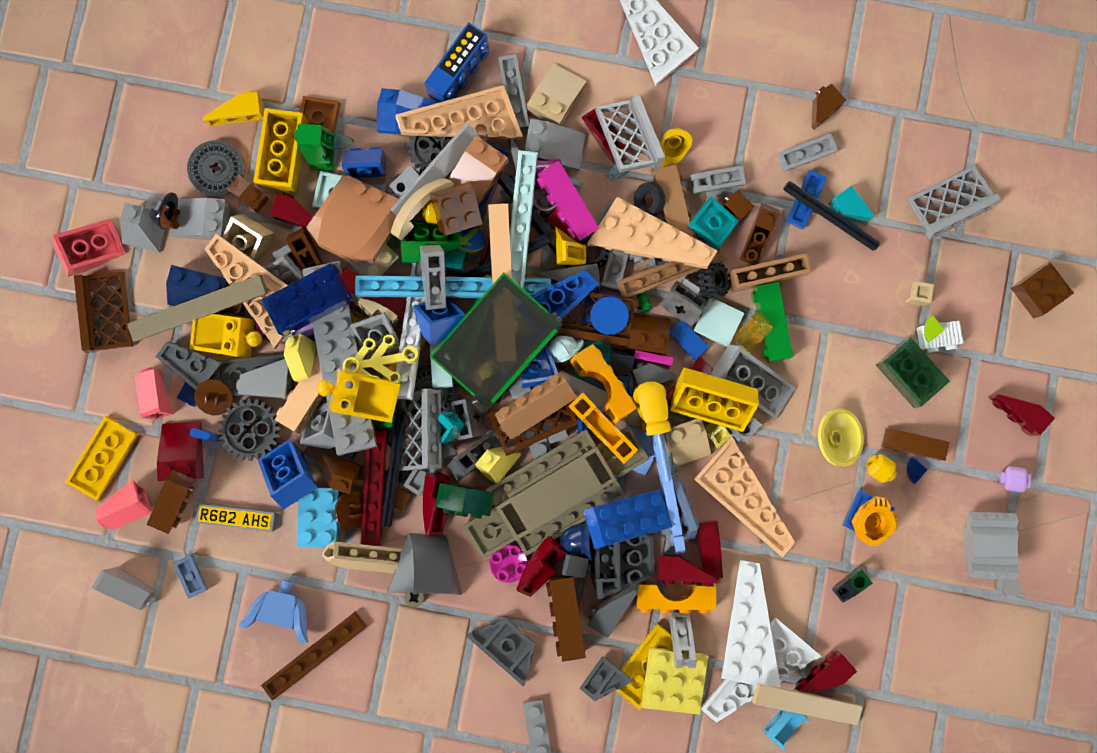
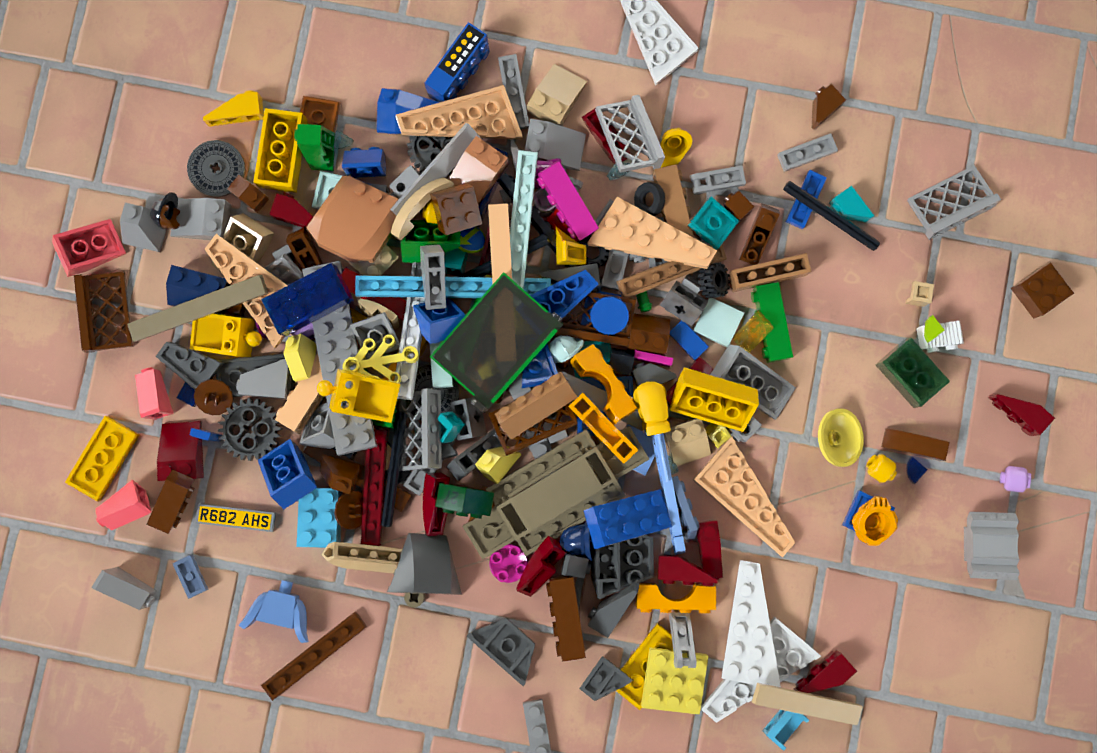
(852, 585): leg -> none

